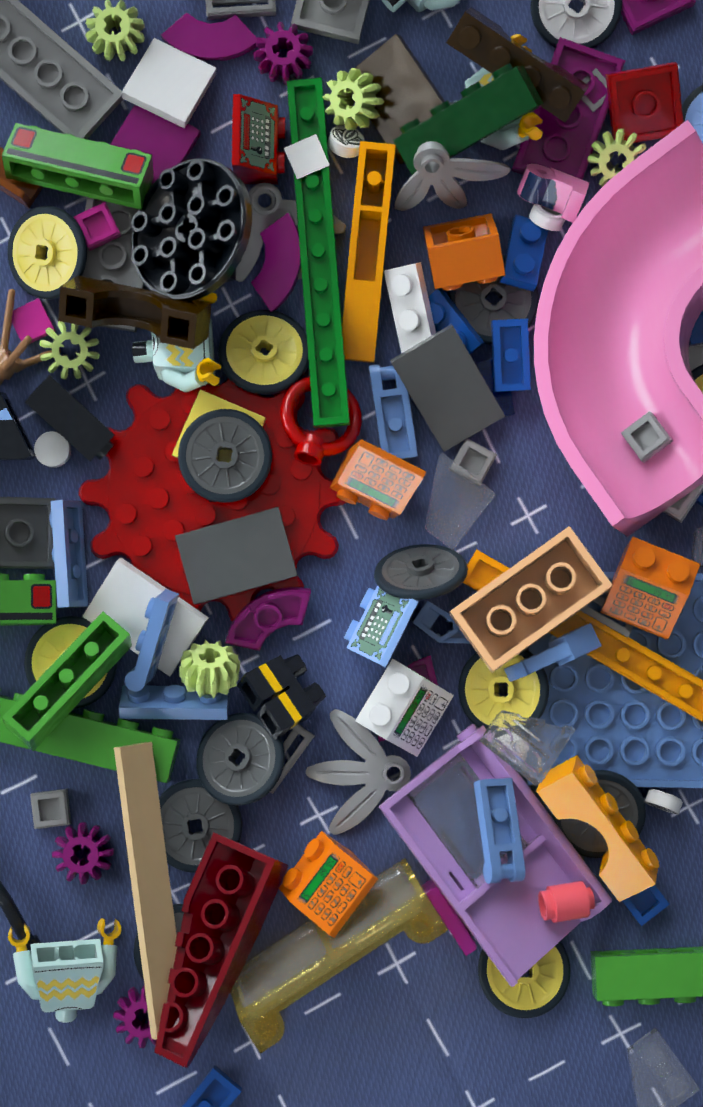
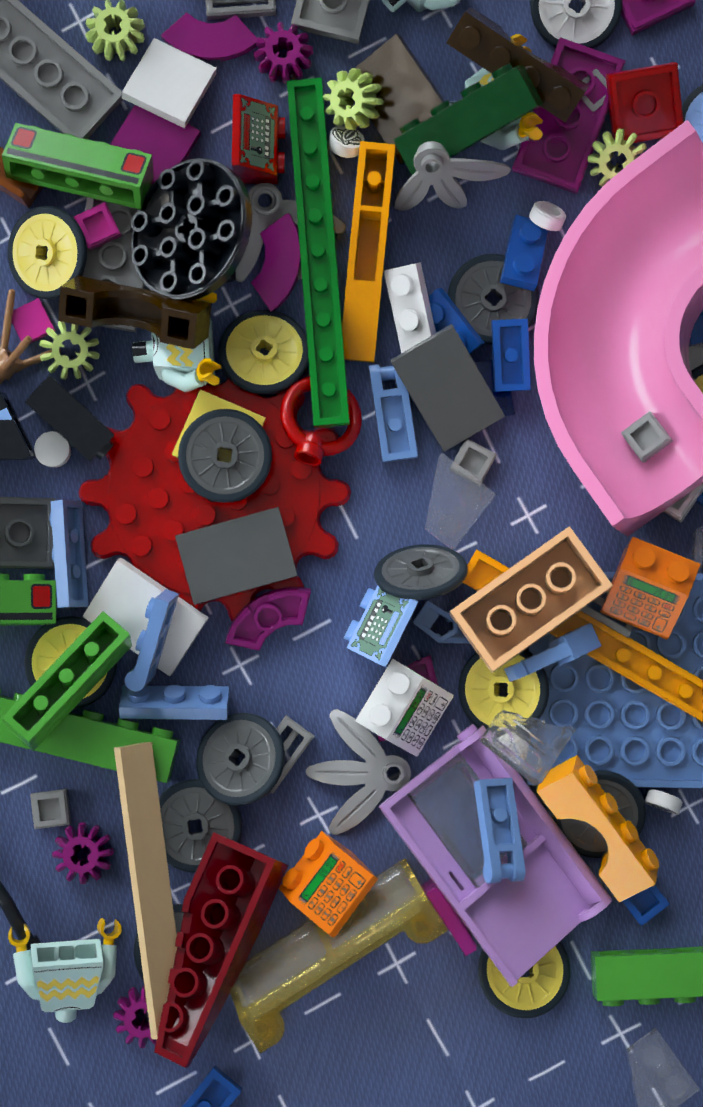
(209, 669): yellowish green gear -> none
(280, 695): black hips -> none
(306, 156): white sticker -> none
(376, 480): slope -> none
(464, 252): orange slope -> none
(553, 190): bright pink leg -> none
(566, 902): coral brick -> none

